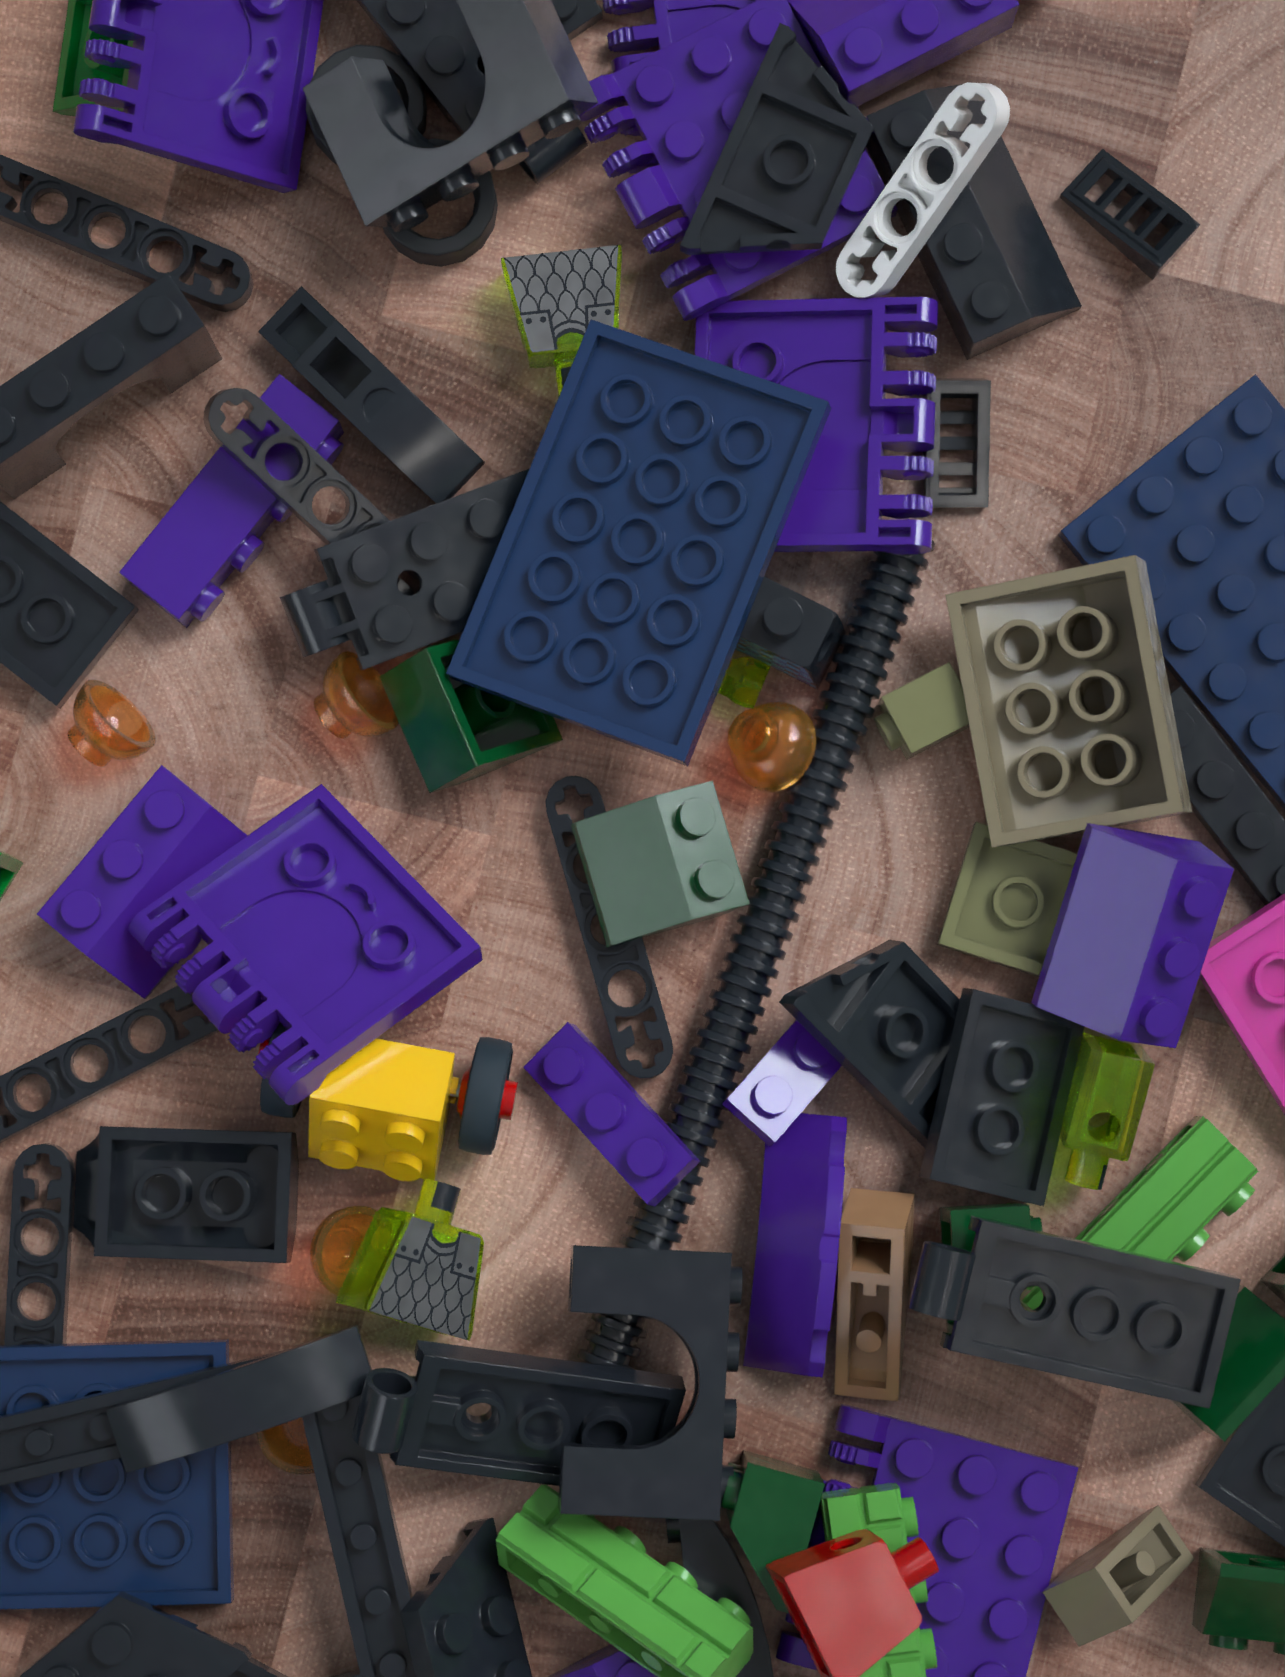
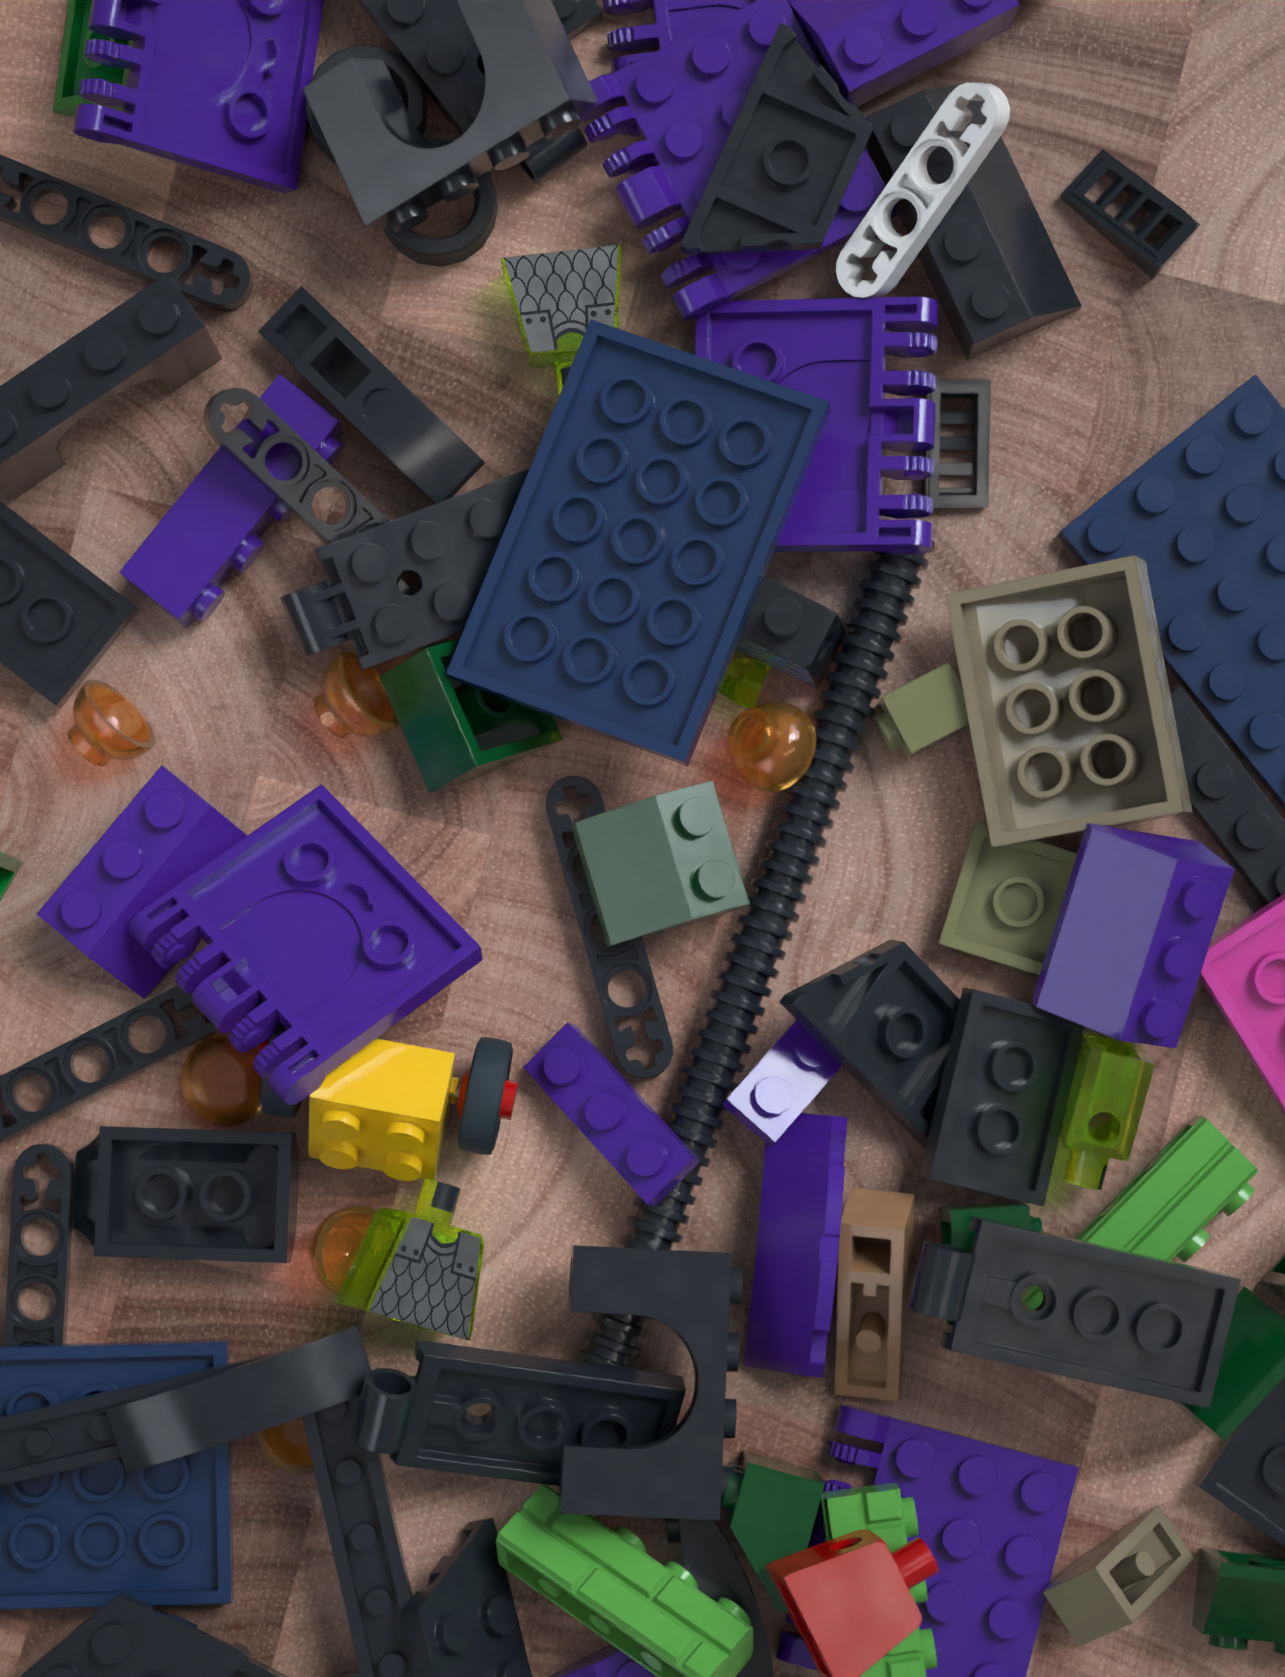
(221, 1082): none -> clear orange piece

